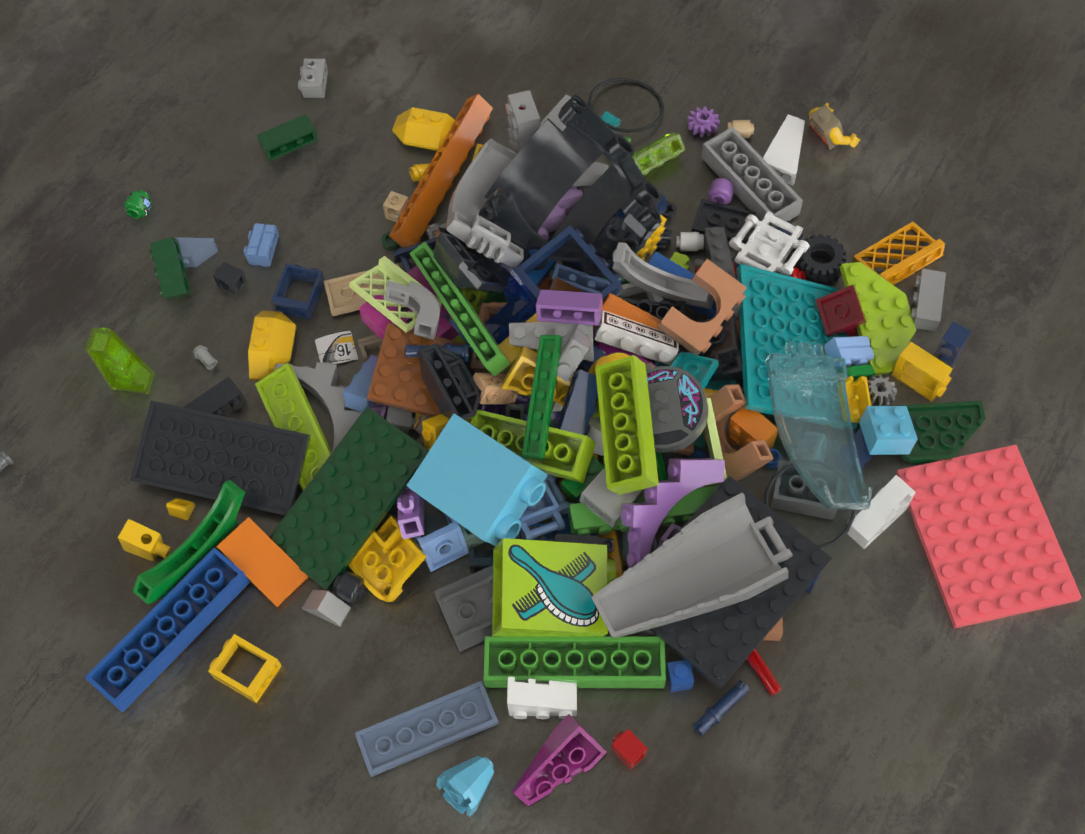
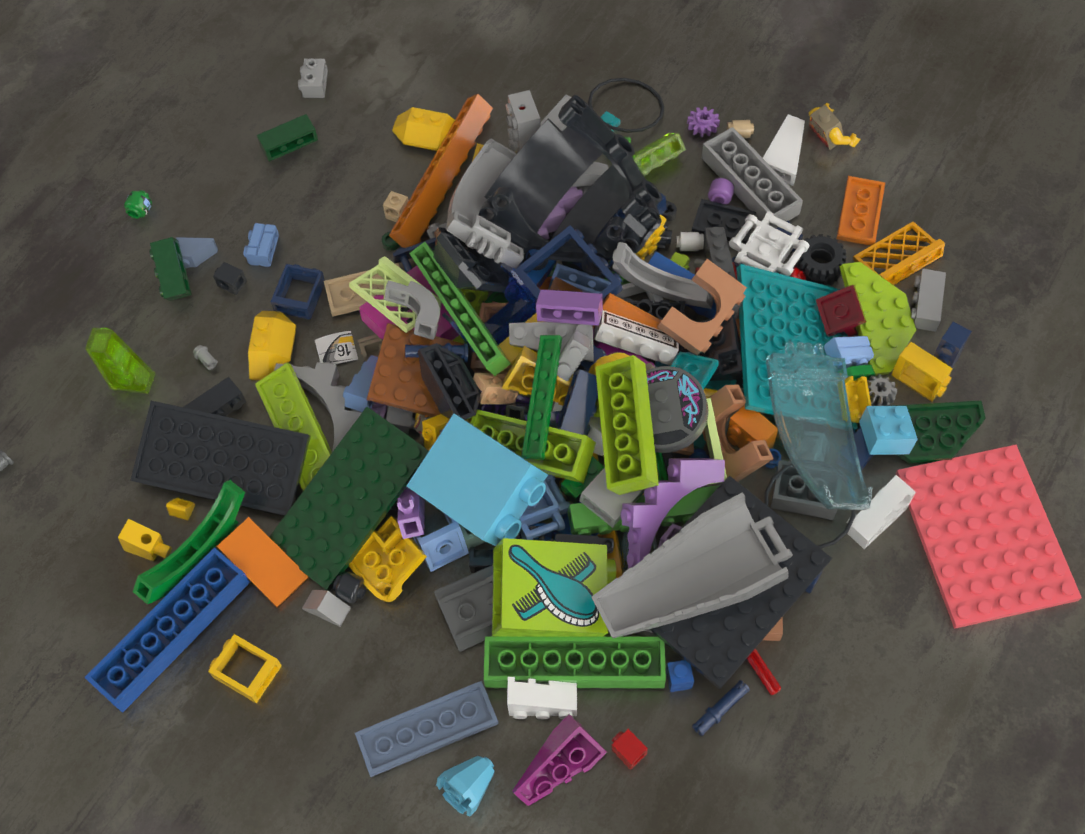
(417, 171): yellow cone -> none
(861, 211): none -> orange tile

